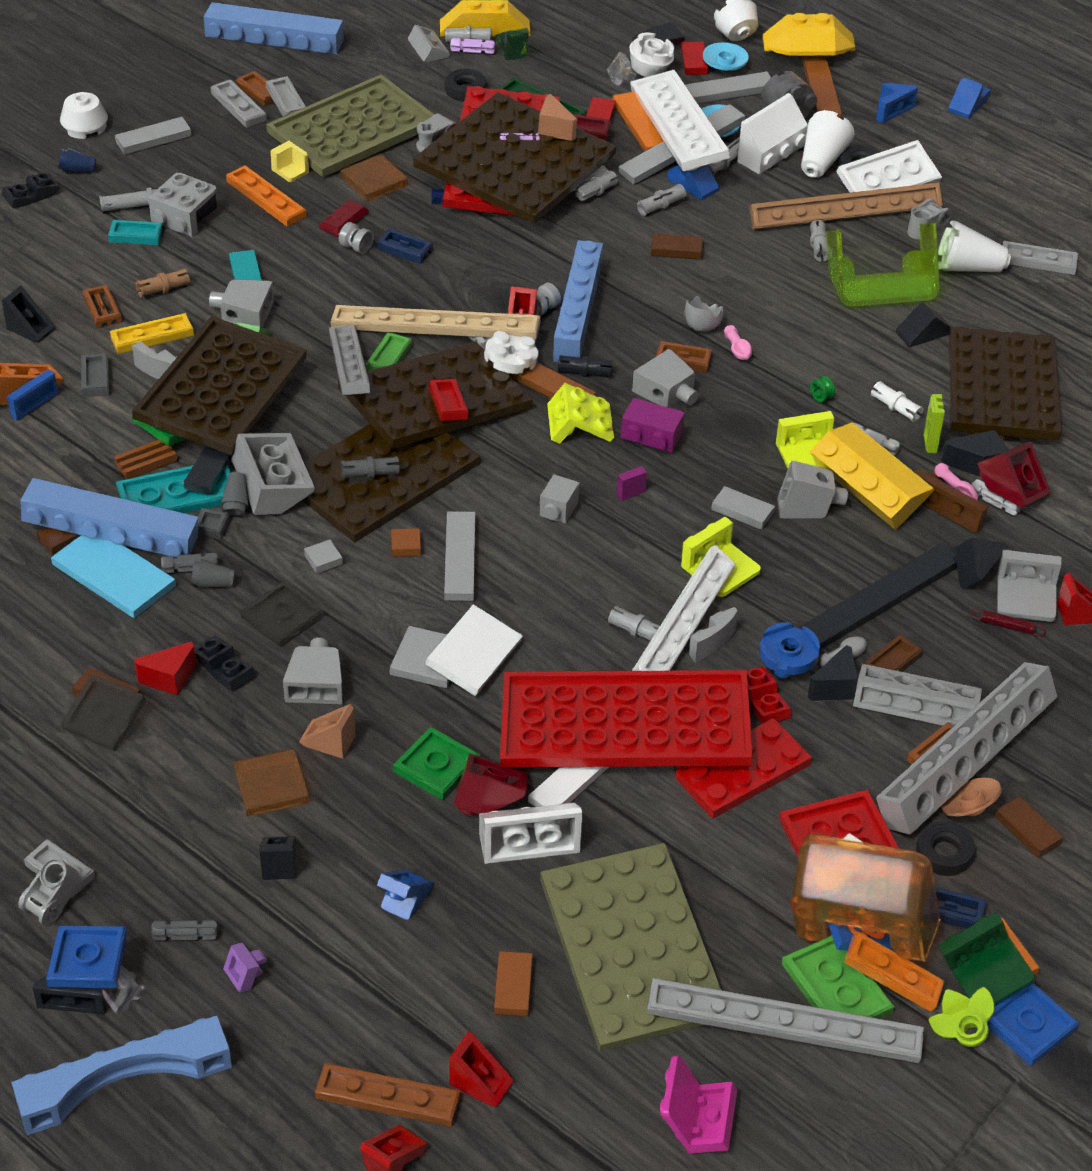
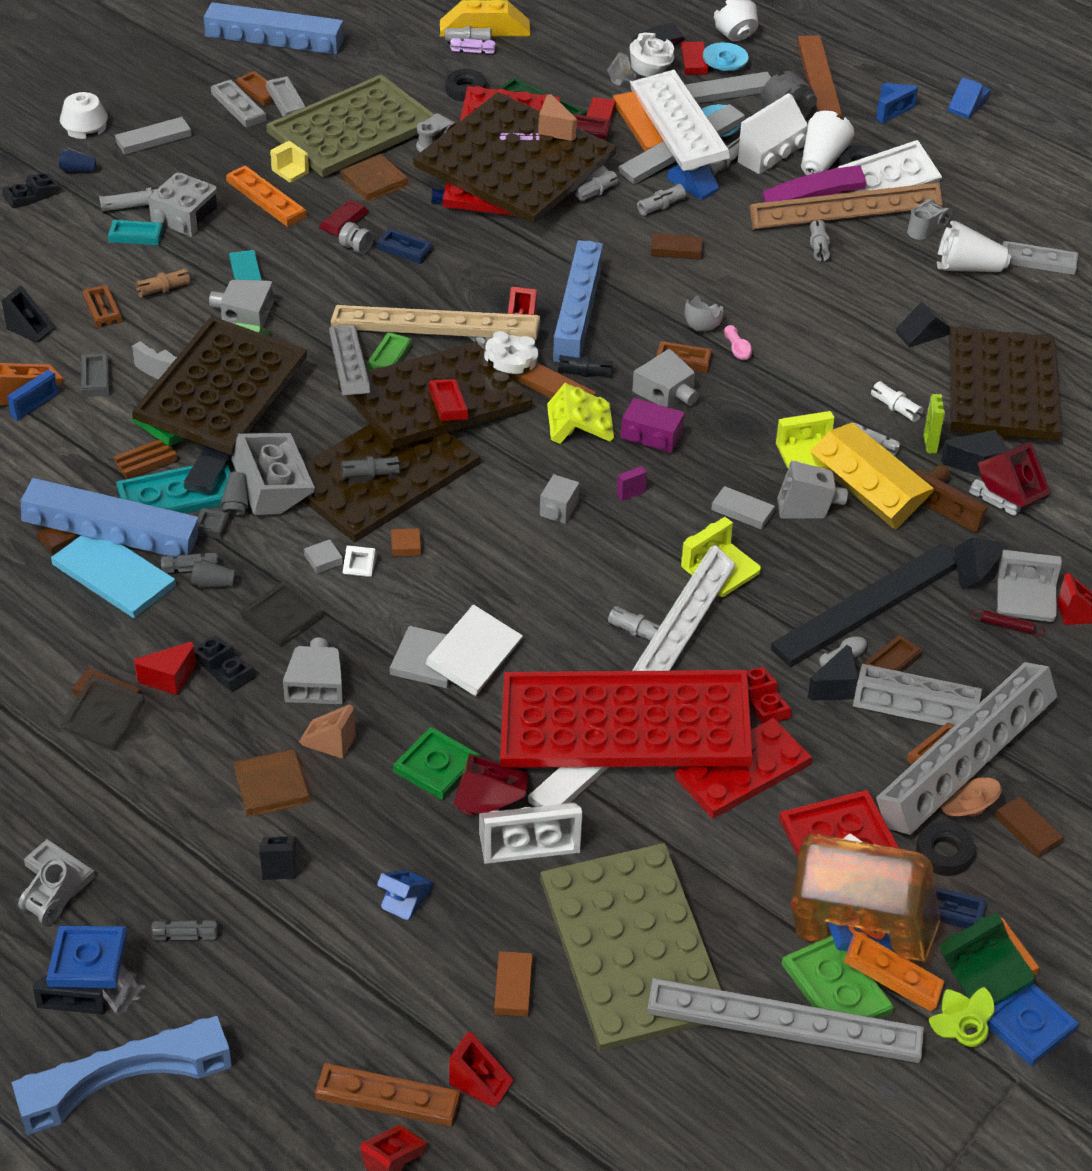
(152, 332): yellow tile -> none
(243, 966): medium lavender tile -> none
(359, 561): none -> white slope
(427, 44): light grey slope -> none
(460, 556): light grey tile -> none
(514, 43): clear green slope -> none
(547, 297): light grey wheel -> none
(697, 1112): dark pink bracket -> none
(709, 640): light grey slope -> none
(789, 662): blue plate -> none
(808, 36): yellow wedge -> none
(818, 184): none -> magenta slope
(822, 389): green bush -> none
(915, 283): clear neon green windscreen -> none
(942, 471): bright pink piece -> none

